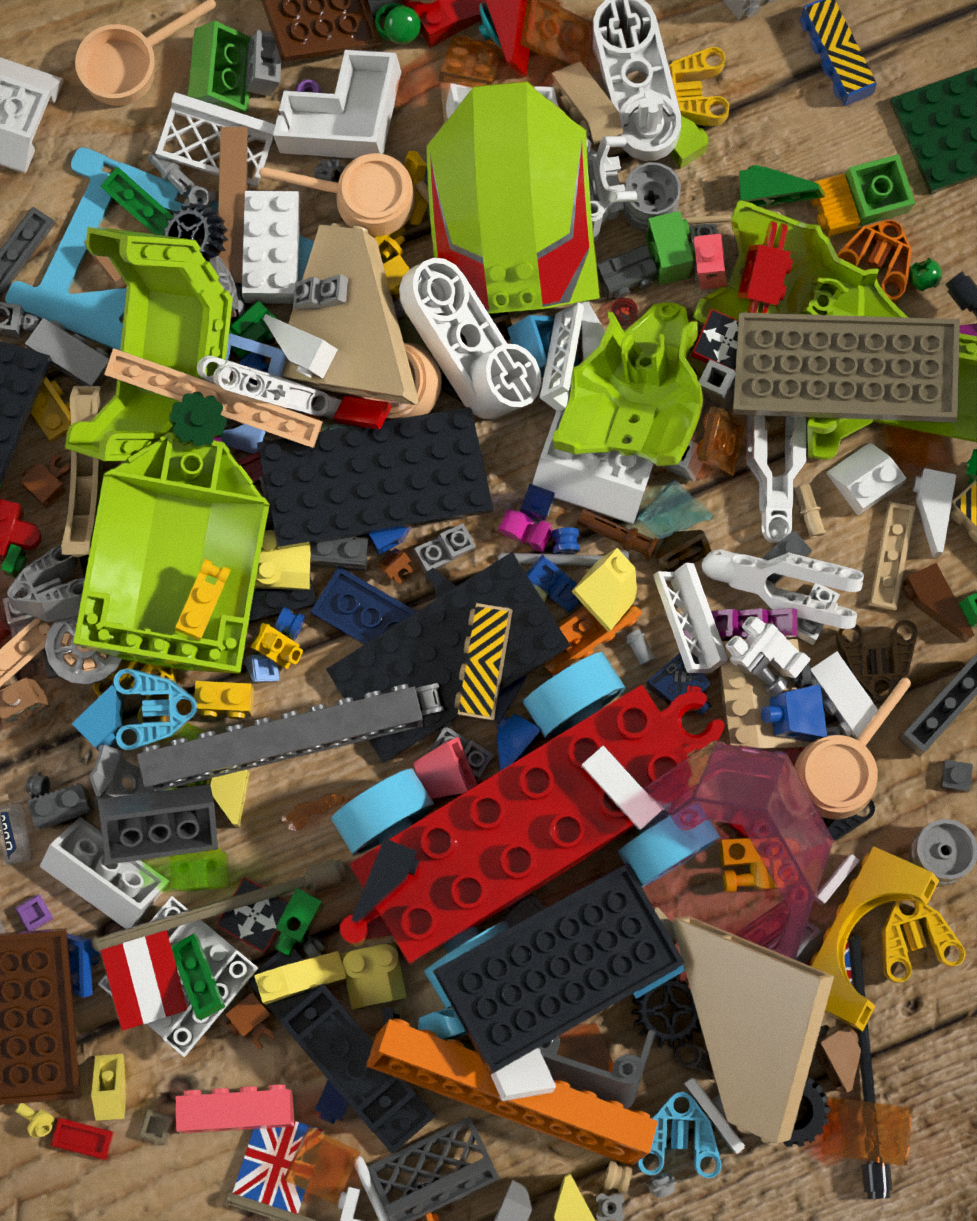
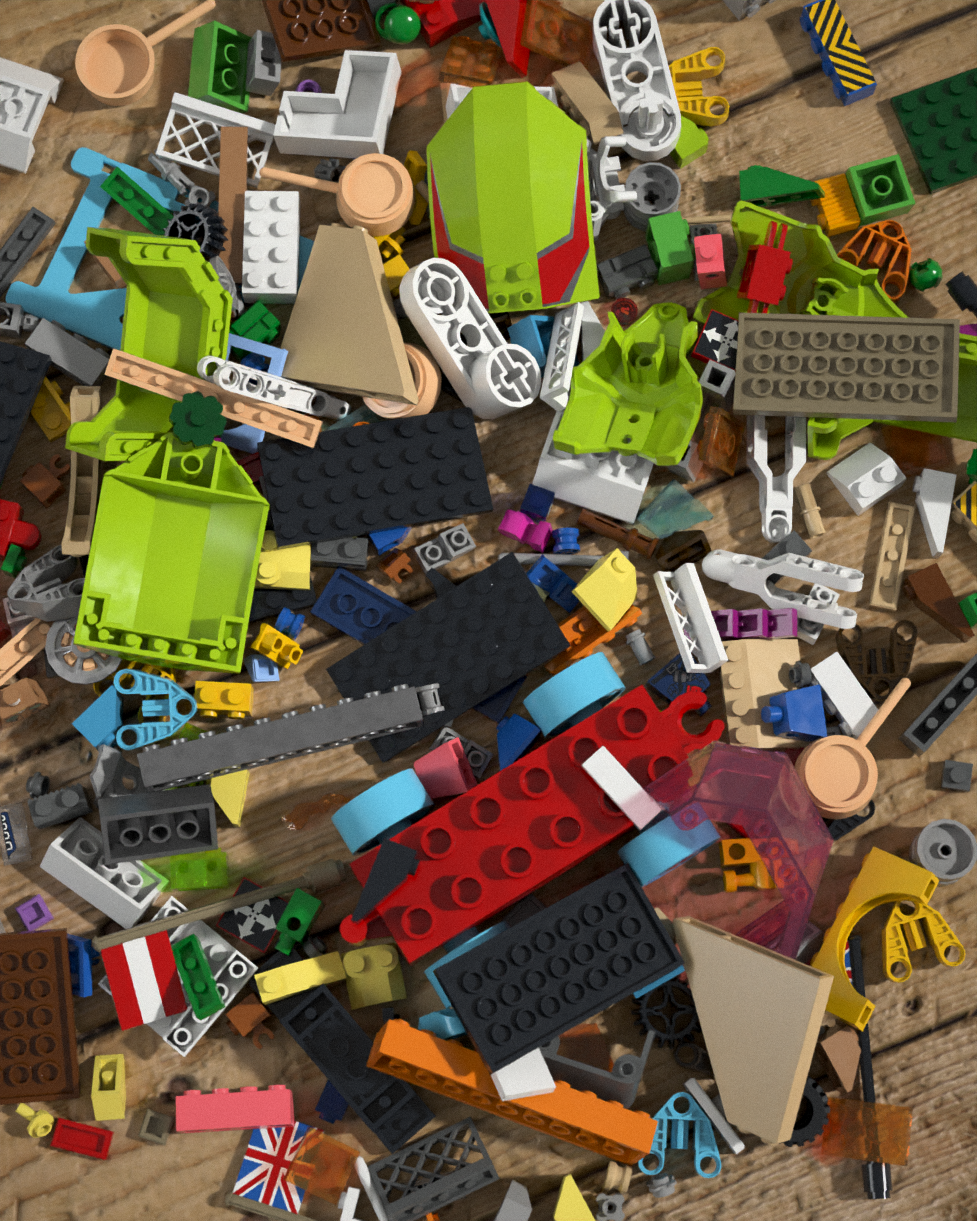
(202, 601): yellow plate -> none
(301, 348): white slope -> none
(318, 293): light grey slope -> none
(362, 412): red tile -> none
(484, 661): brick -> none
(763, 647): white hips -> none
(836, 879): white tile -> none

